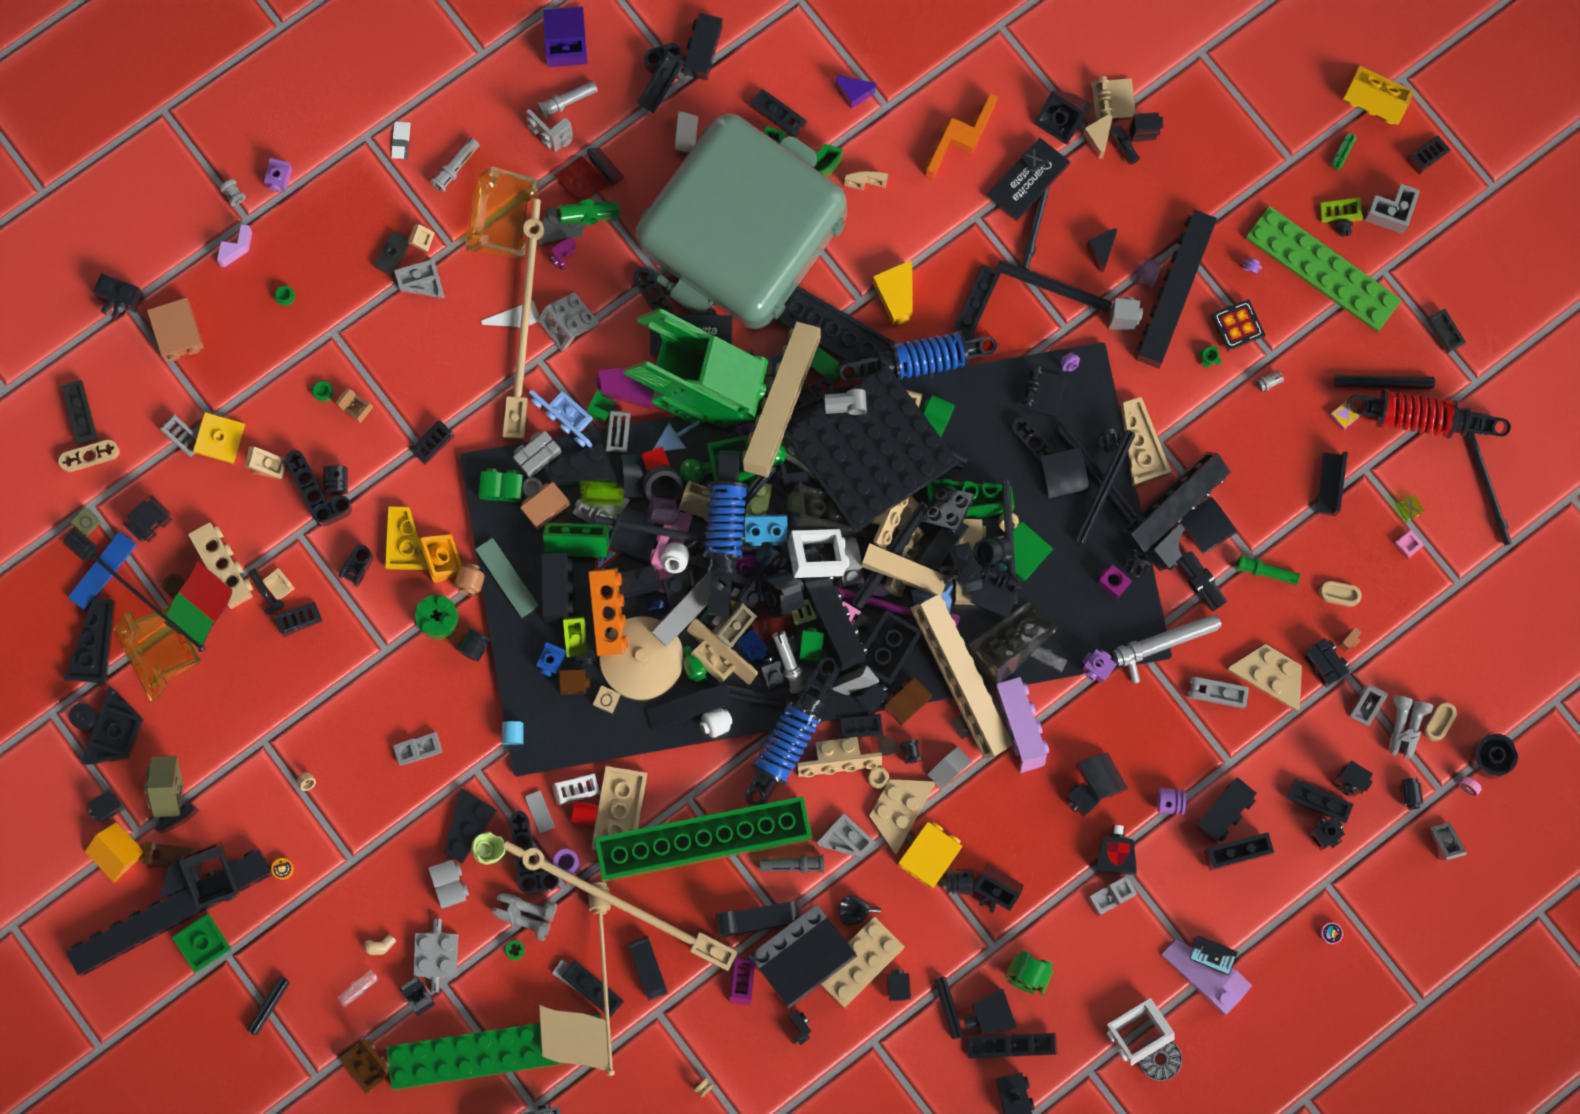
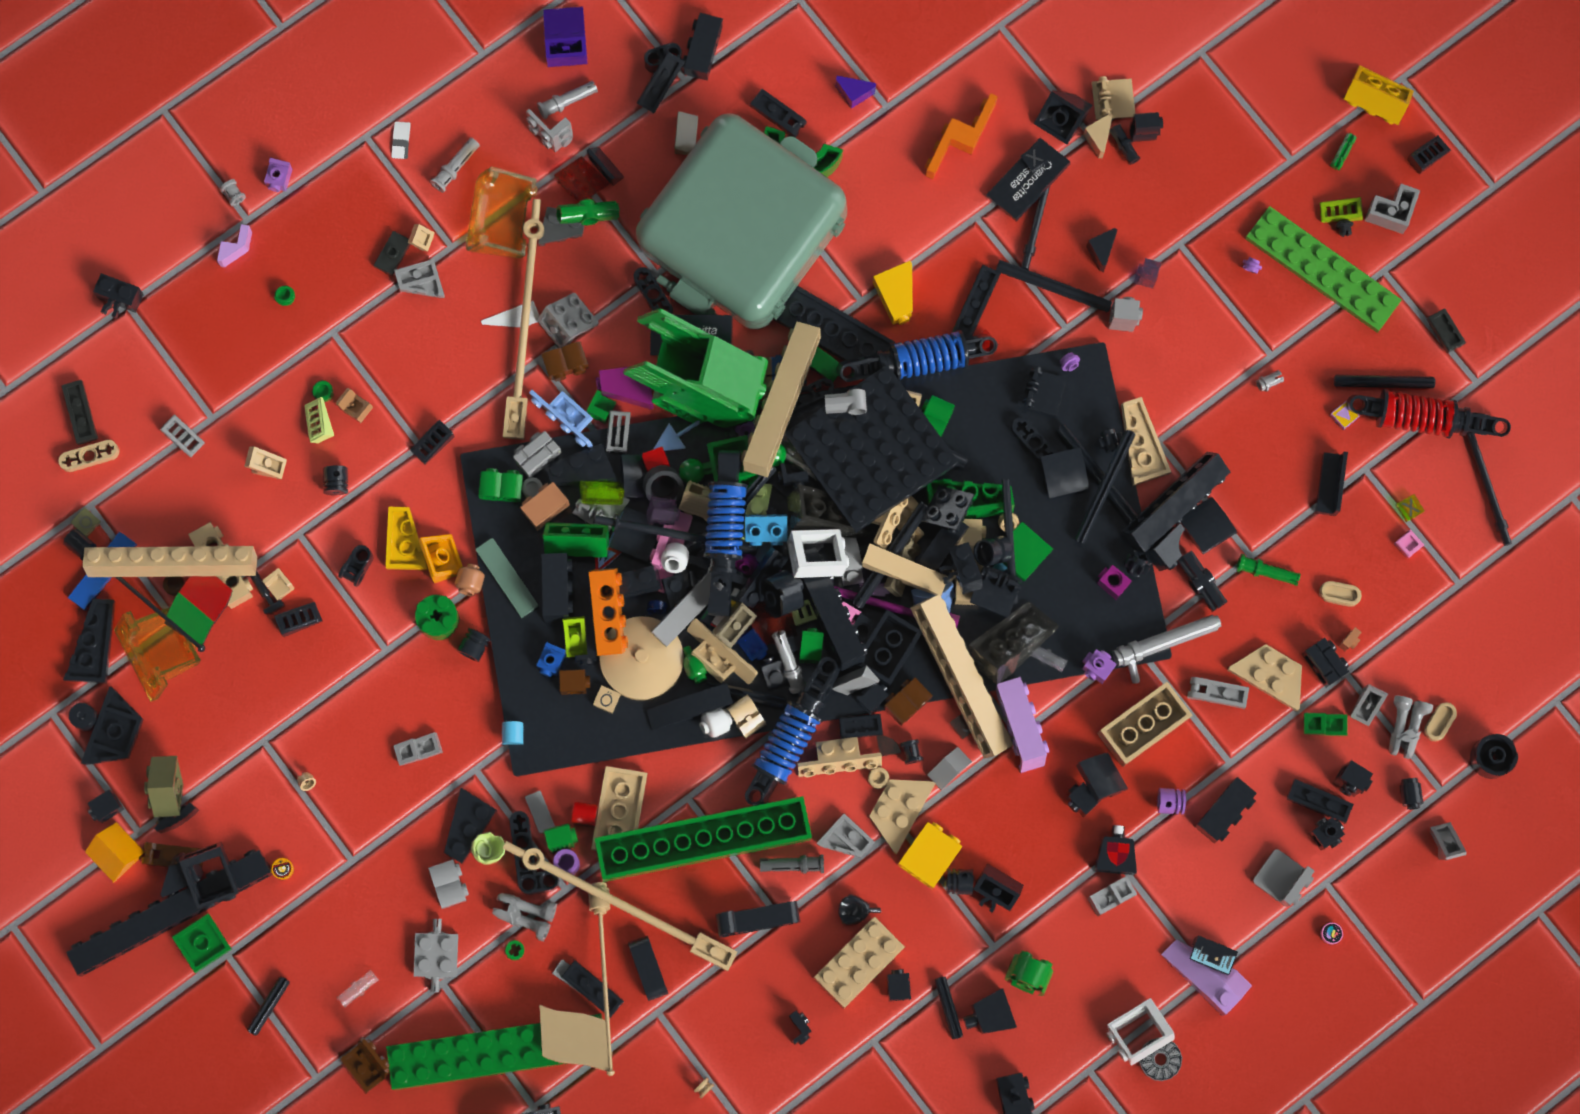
(147, 519): black brick -> none
(170, 561): none -> tan brick
(176, 329): nougat brick -> none
(219, 438): yellow plate -> none
(313, 487): black beam -> none
(325, 425): none -> yellowish green slope
(379, 948): tan arm -> none
(417, 996): black bracket -> none
(561, 838): none -> green brick
(564, 249): magenta bracket -> none
(565, 361): none -> reddish brown brick
(574, 783): white slope -> none
(742, 998): magenta slope -> none
(746, 716): none -> tan piece
(802, 956): black slope -> none
(859, 179): tan slope -> none
(1012, 1045): black slope -> none
(1144, 724): none -> tan brick
(1176, 290): black brick -> none
(1213, 351): green plate -> none
(1238, 325): tile -> none
(1238, 851): black brick -> none
(1283, 878): none -> light grey bracket
(1326, 724): none -> green slope
(1470, 786): bright pink tile -> none

